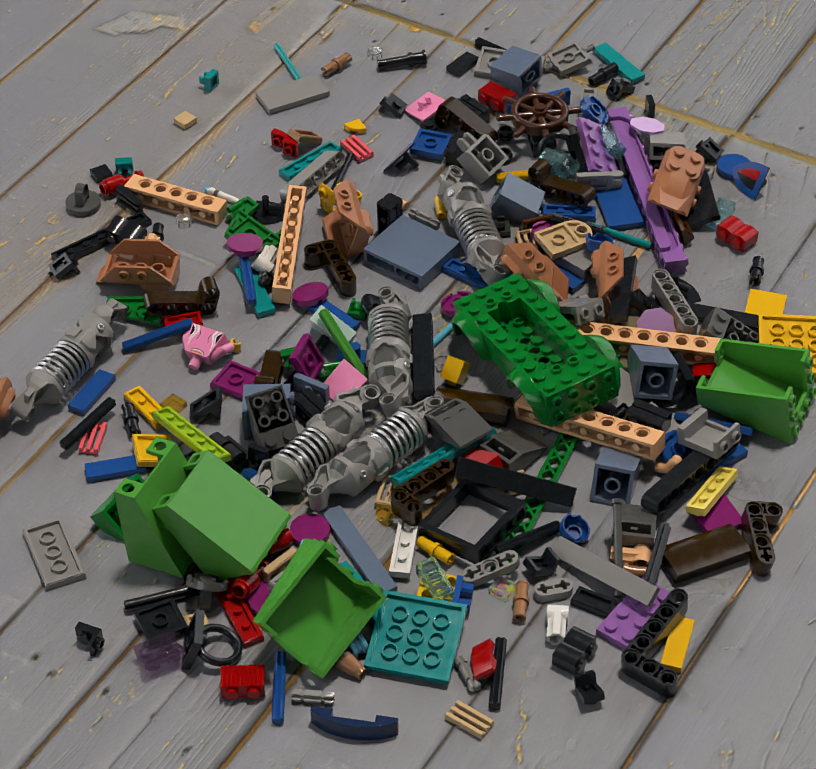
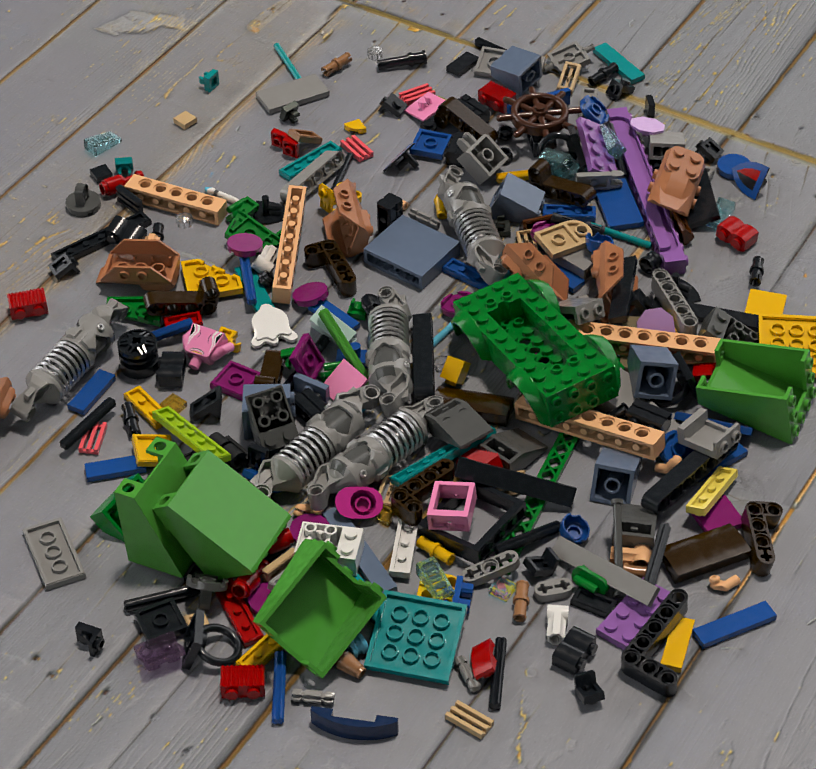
(27, 303): none -> red brick
(101, 142): none -> clear light blue slope
(138, 354): none -> black wheel
(171, 369): none -> black brick
(196, 270): none -> yellow plate
(230, 334): none -> yellow tile
(260, 653): none -> yellow tile
(271, 325): none -> white tile
(290, 112): none -> pearl dark grey tile
(301, 508): none -> light nougat arm
(346, 539): none -> white slope
(359, 502): none -> dark pink piece
(413, 94): none -> coral tile
(459, 519): none -> bright pink window
(575, 78): none -> tan tile
(589, 580): none -> green piece
(650, 262): none -> black wheel
(723, 585): none -> light nougat arm
(734, 624): none -> blue tile

